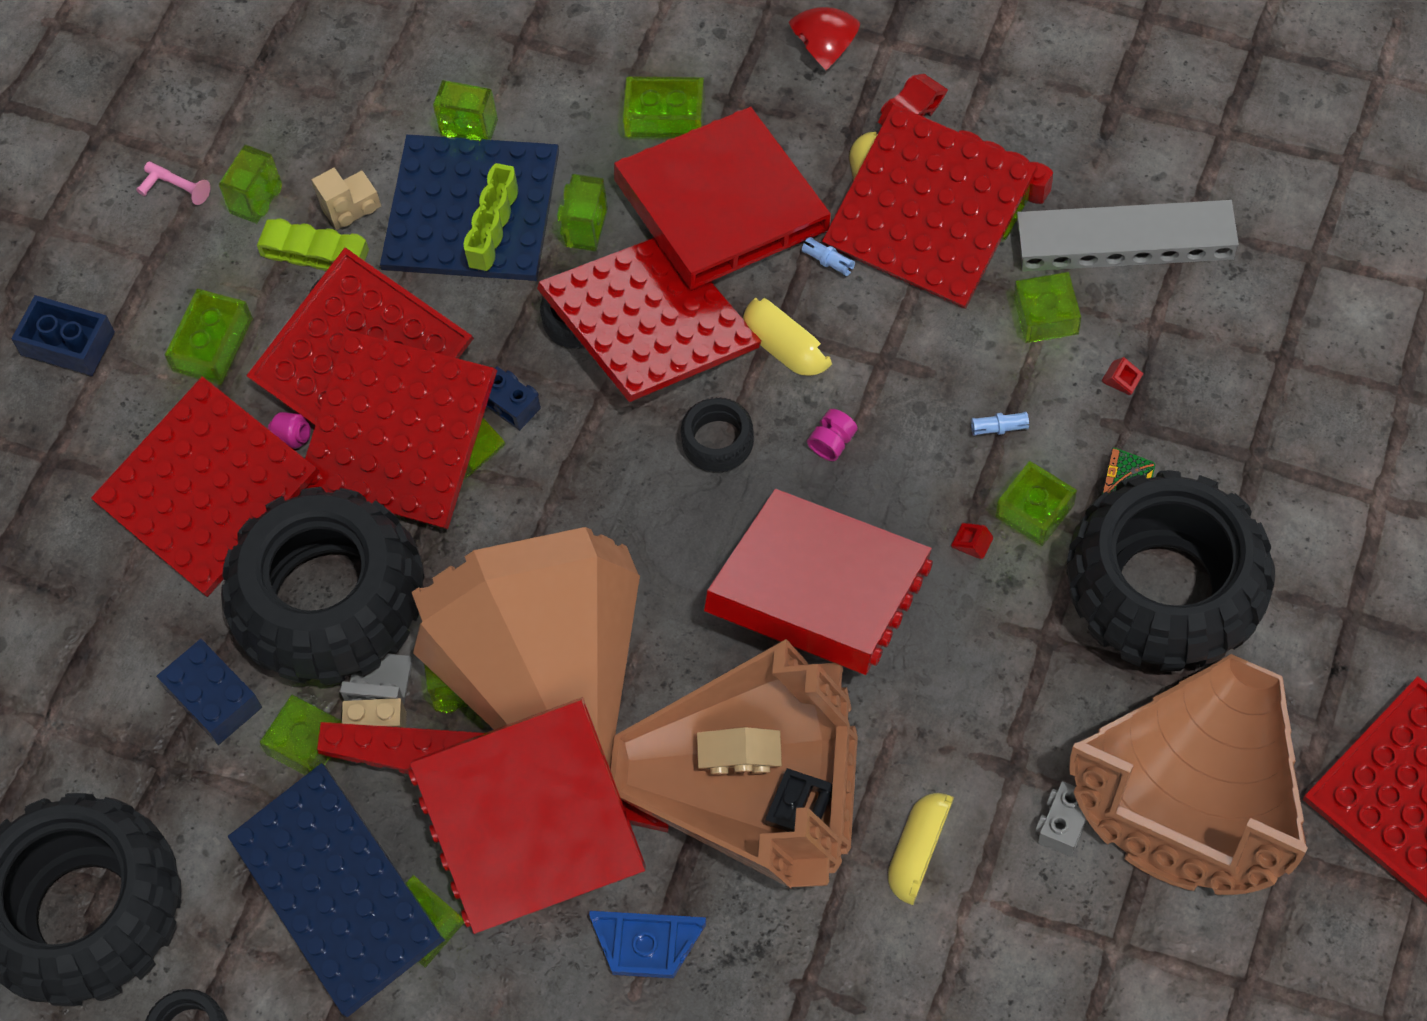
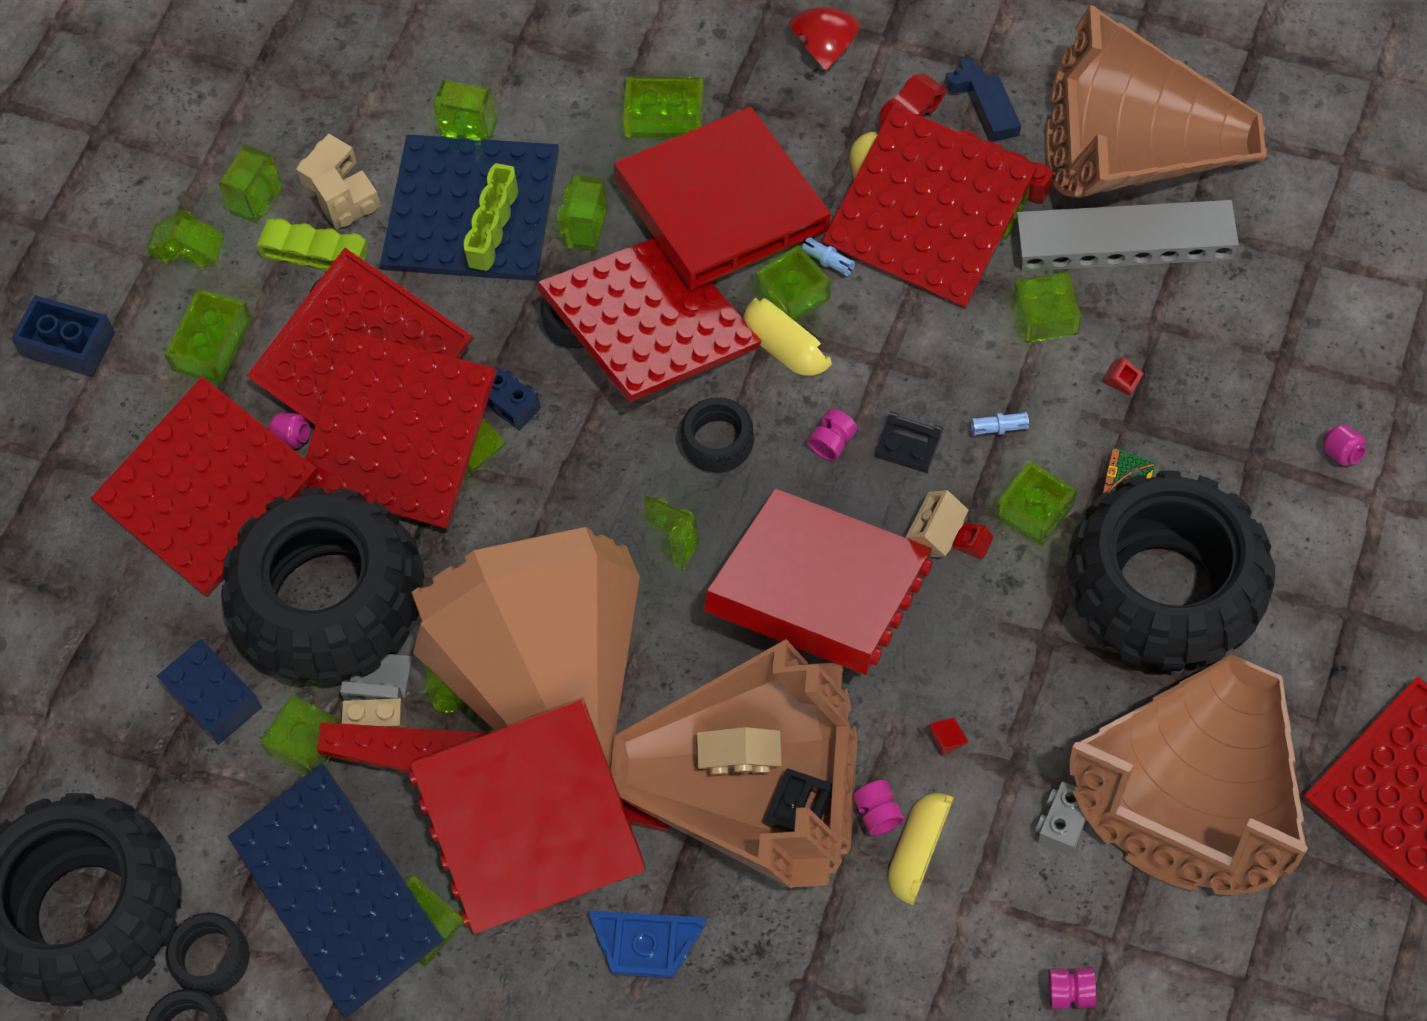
(185, 237): none -> clear neon green brick
(189, 932): none -> black tyre
(199, 191): bright pink piece -> none
(325, 156): none -> tan brick
(678, 523): none -> clear neon green bracket
(793, 283): none -> clear neon green brick
(879, 810): none -> dark pink wheel
(908, 450): none -> black plate
(938, 522): none -> tan brick
(947, 735): none -> red slope
(989, 98): none -> dark blue piece
(1072, 988): none -> dark pink wheel
(1138, 115): none -> nougat cone
(1344, 445): none -> dark pink head

